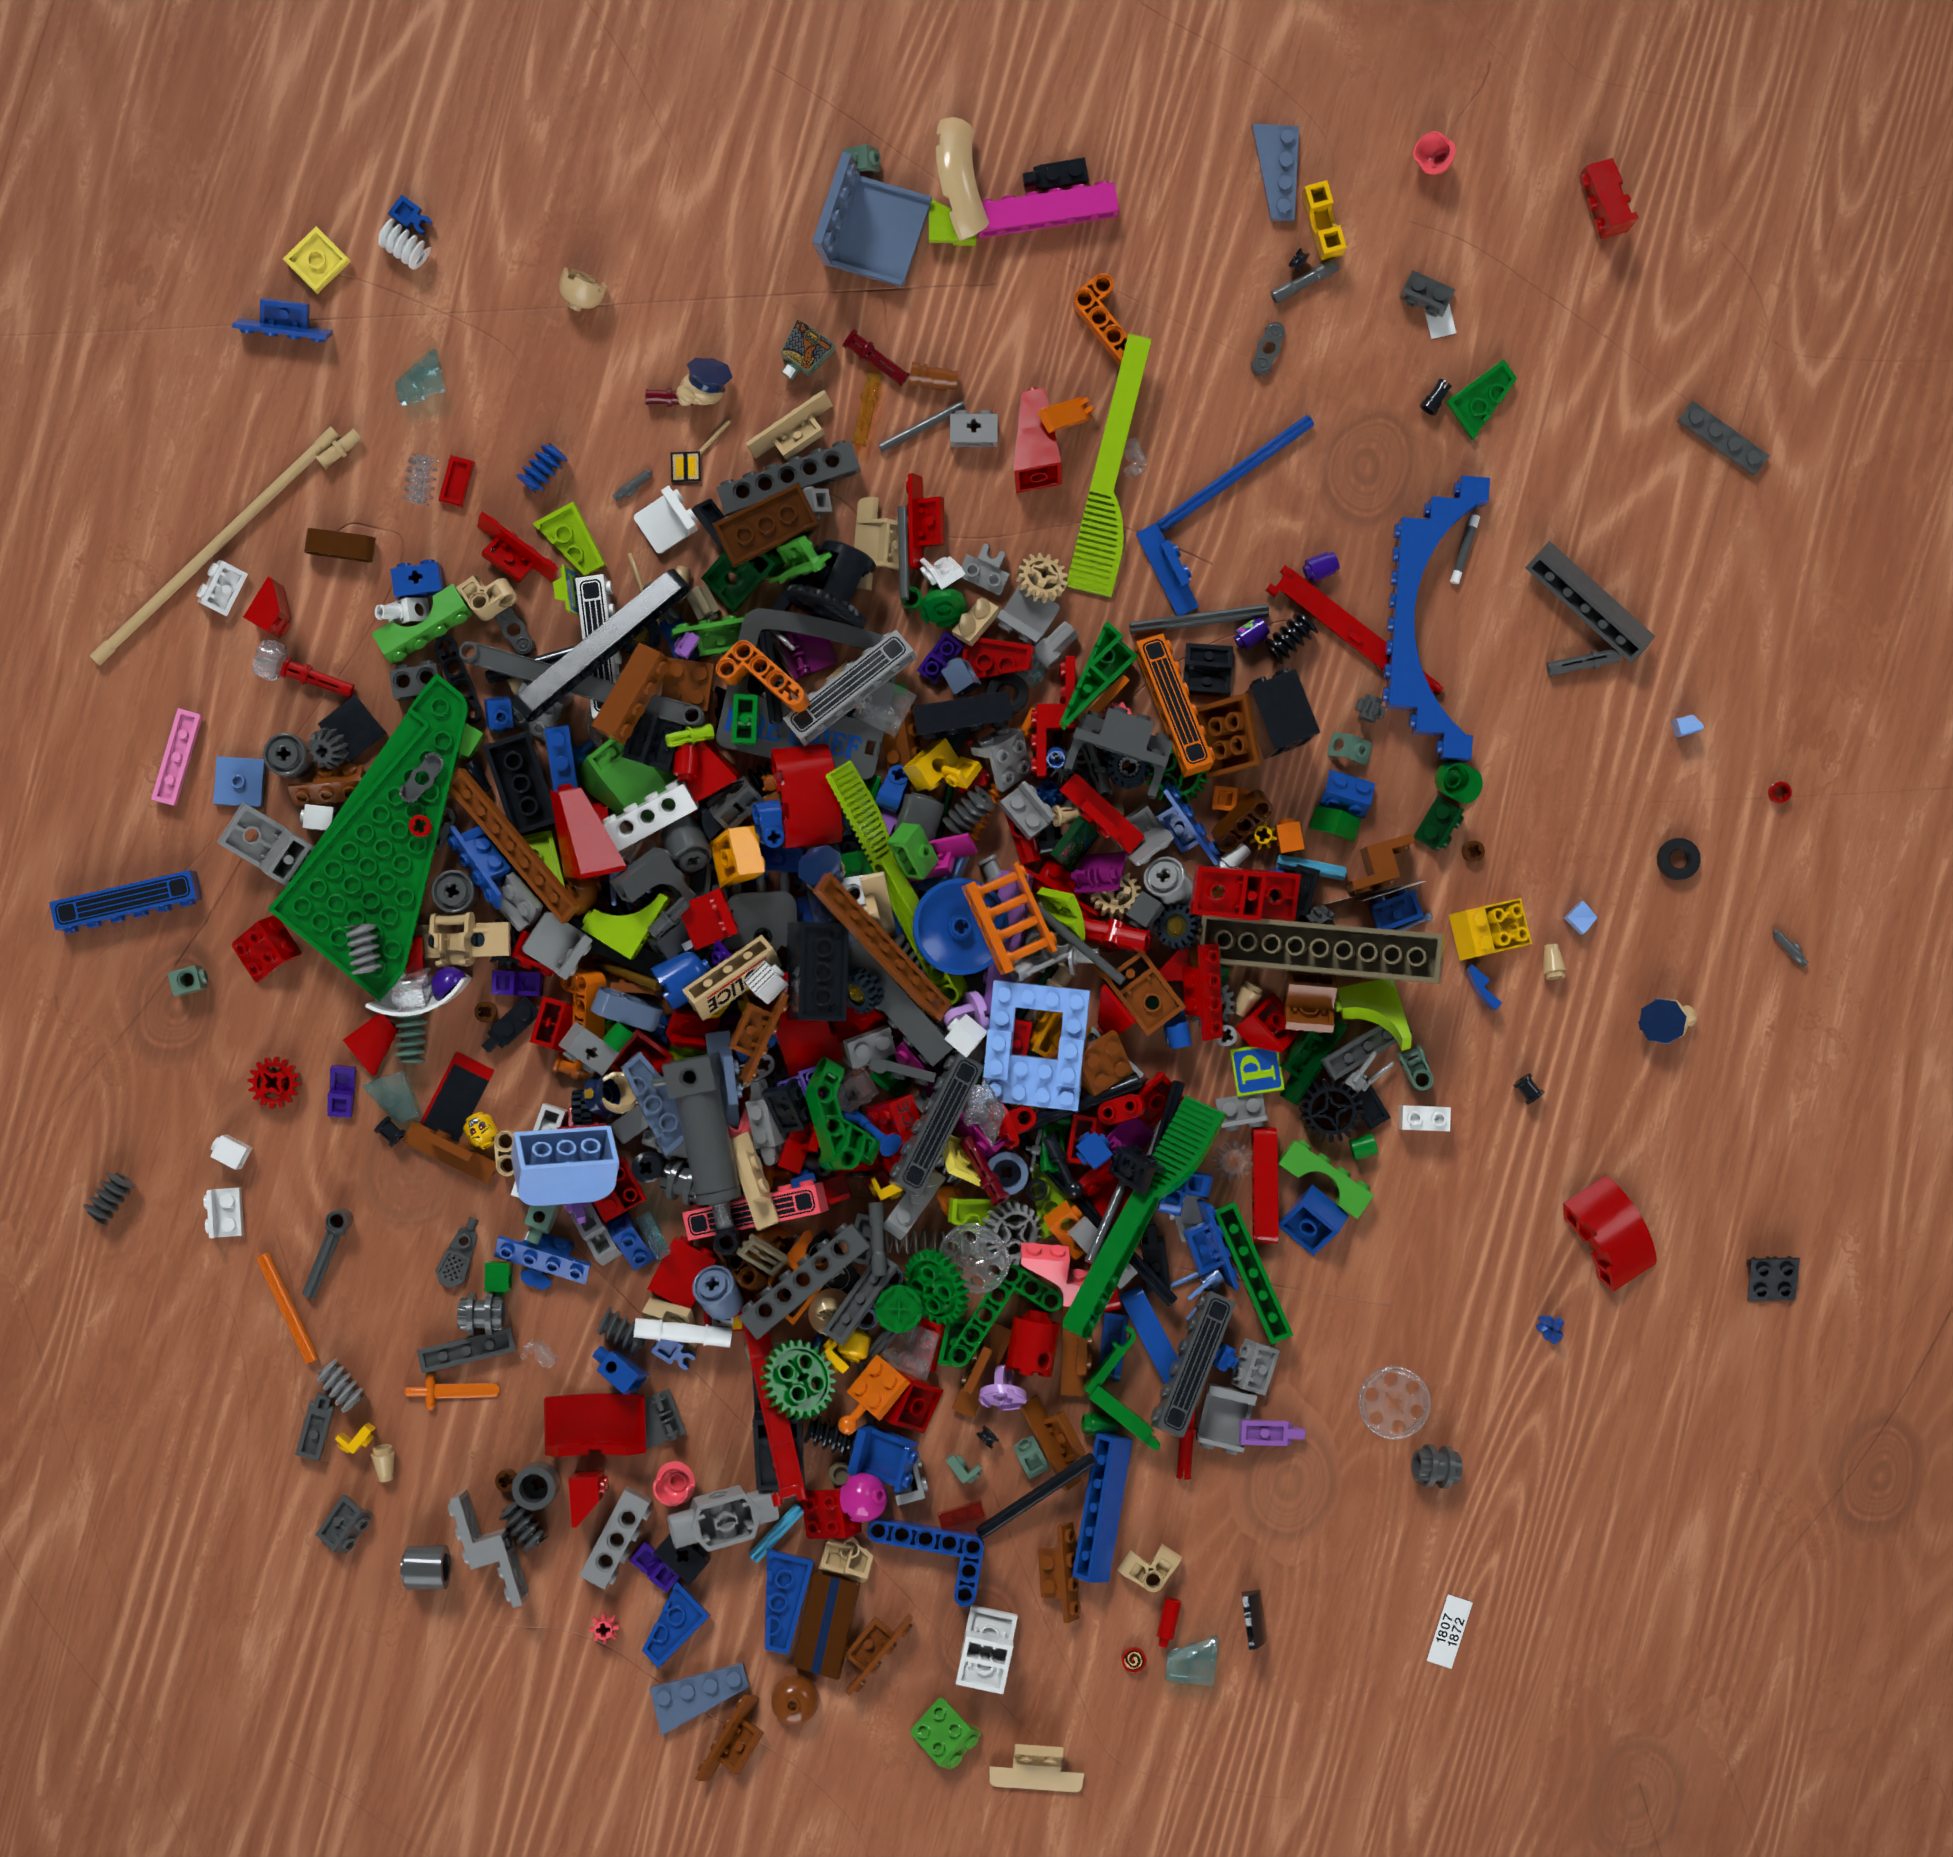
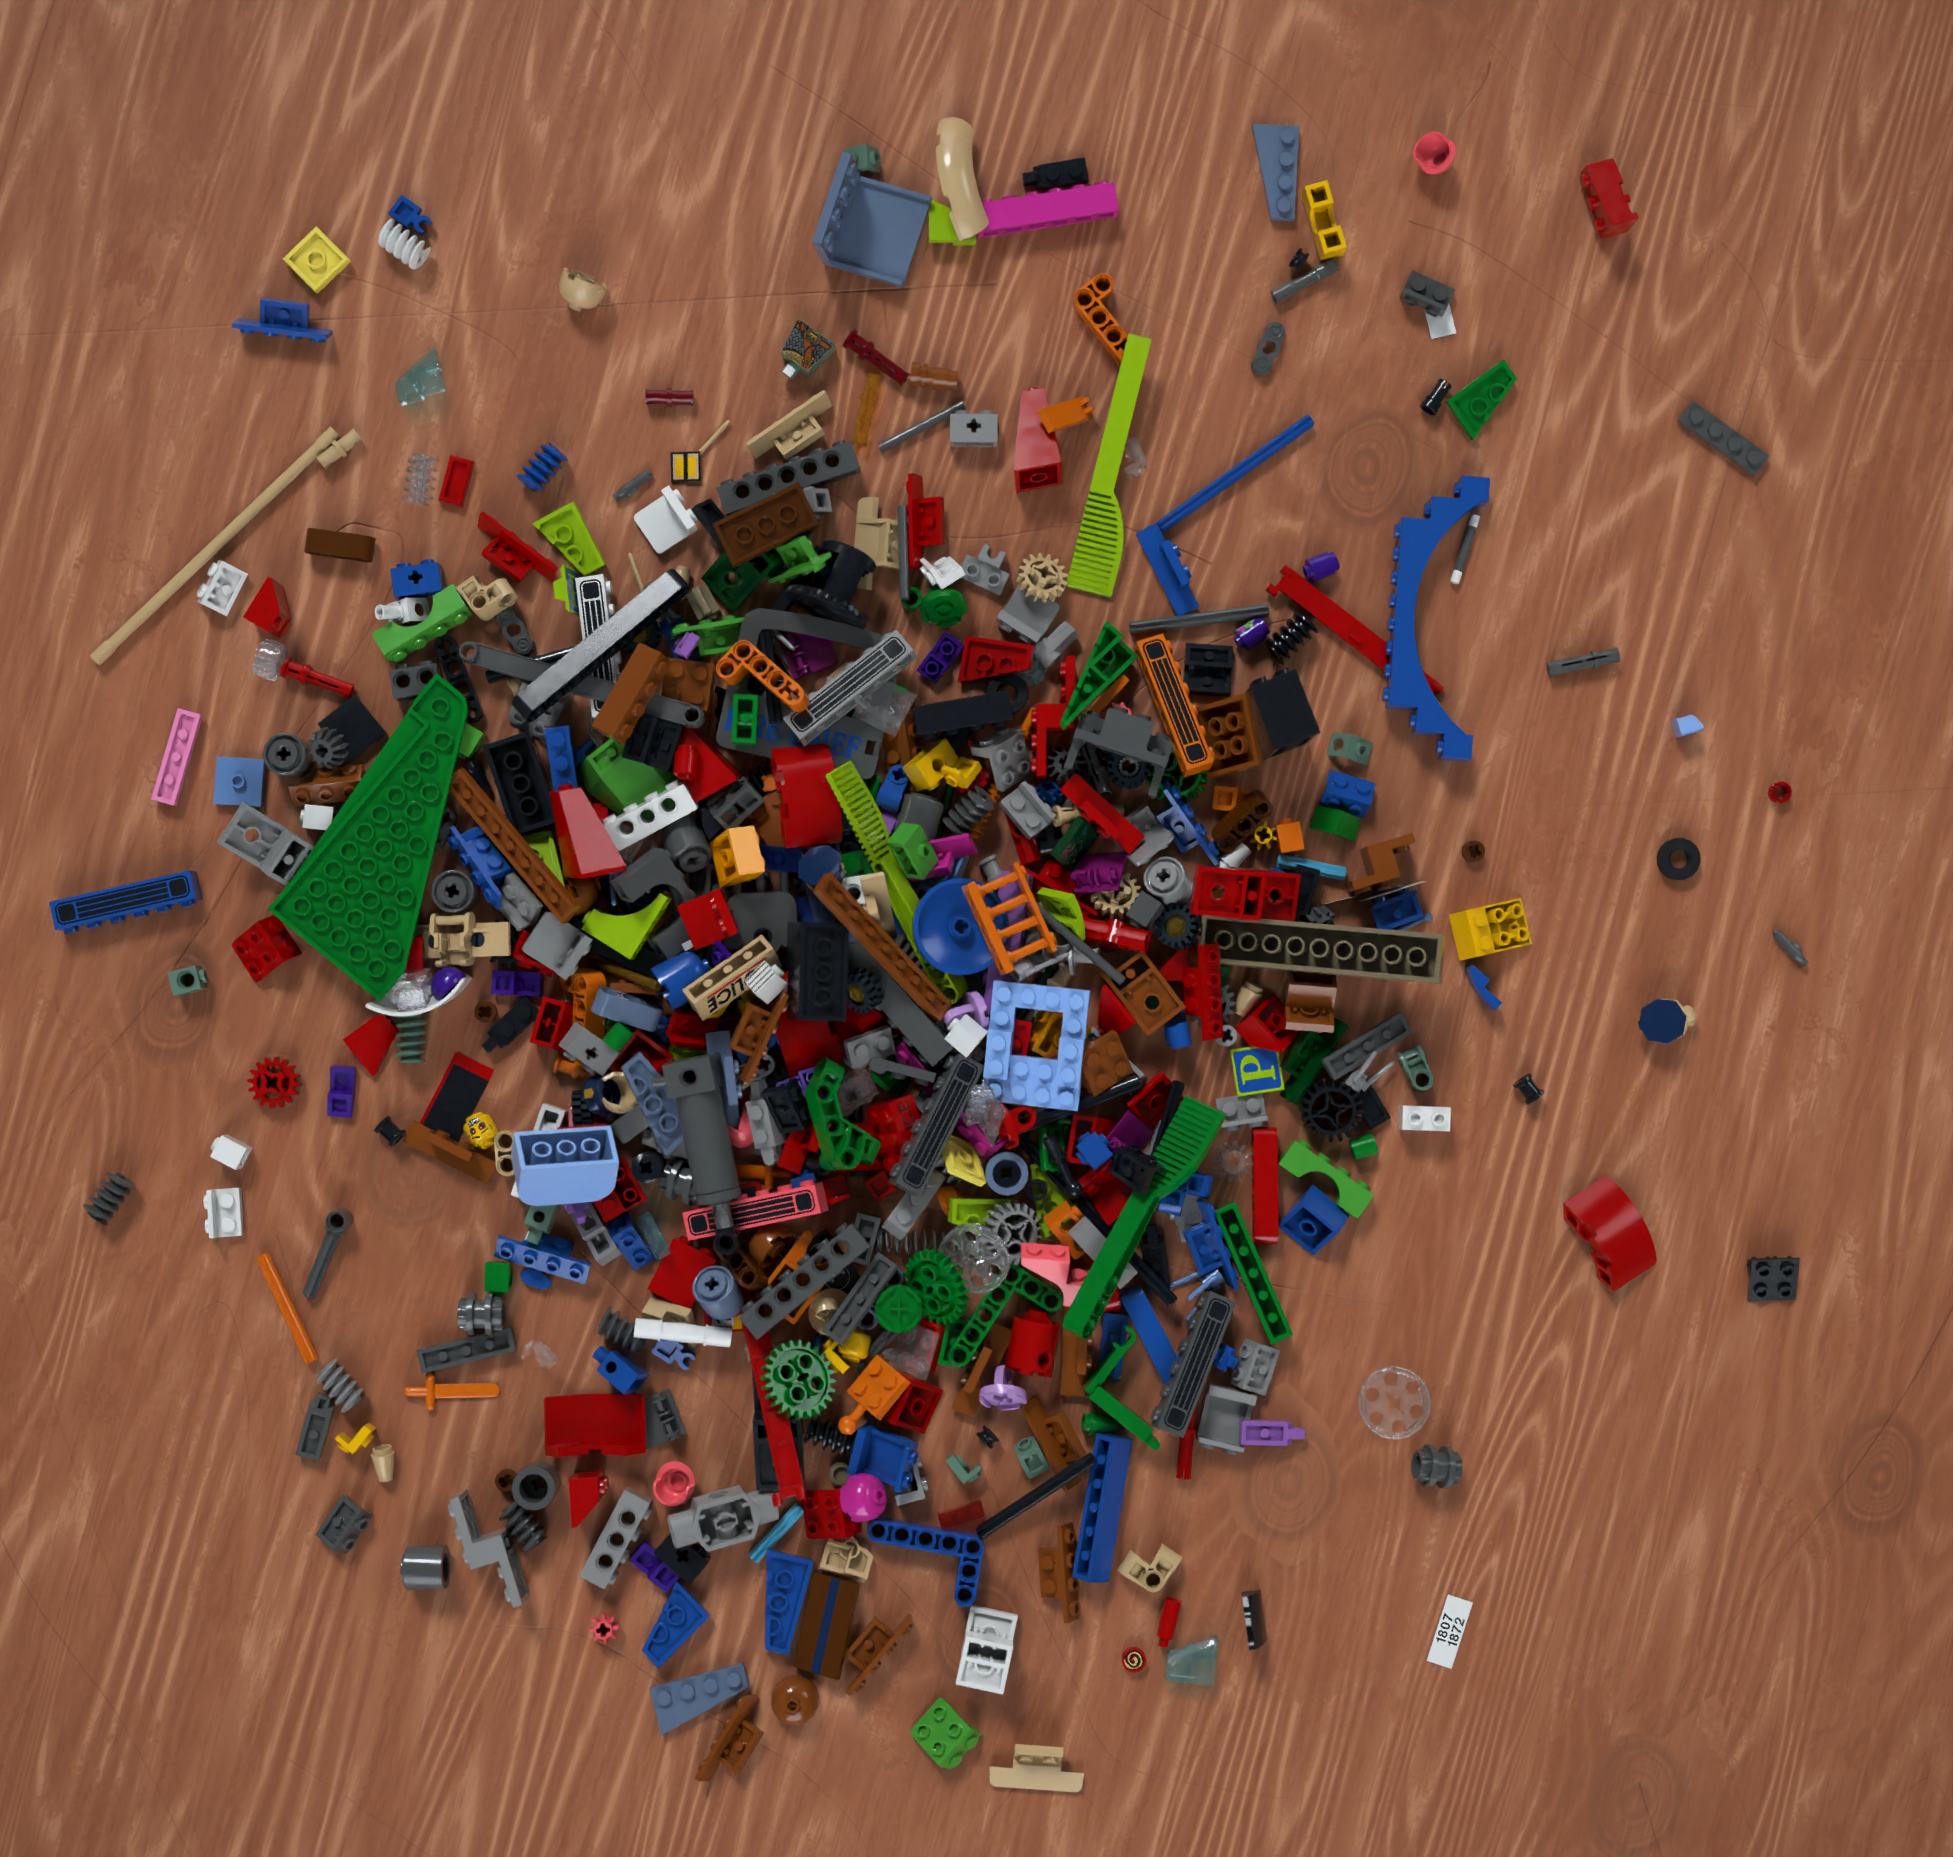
(363, 948): light grey piece -> none
(394, 1096): clear light blue slope -> none
(412, 790): dark grey piece -> none
(413, 823): red bush -> none
(461, 1252): dark grey piece -> none
(492, 708): blue brick -> none
(668, 918): dark grey axle -> none
(690, 735): lime axle -> none
(704, 382): dark blue piece -> none
(749, 1245): dark tan tile -> none
(754, 1182): tan bracket -> none
(768, 819): blue piece -> none
(878, 1256): dark grey piece -> none
(889, 1144): blue piece -> none
(890, 1190): yellow bracket -> none
(960, 676): sand blue brick -> none
(976, 621): tan tile -> none
(989, 1180): dark red pin -> none
(1035, 1149): dark grey piece -> none
(1056, 753): blue hinge -> none
(1106, 1222): dark grey bar -> none
(1120, 1109): red plate -> none
(1370, 708): dark grey gear -> none
(1377, 1003): lime arch -> none
(1438, 824): dark green bracket -> none
(1458, 781): green cap -> none
(1551, 1328): blue plant -> none
(1553, 962): tan cone -> none
(1581, 917): light blue slope -> none
(1590, 602): dark grey brick -> none

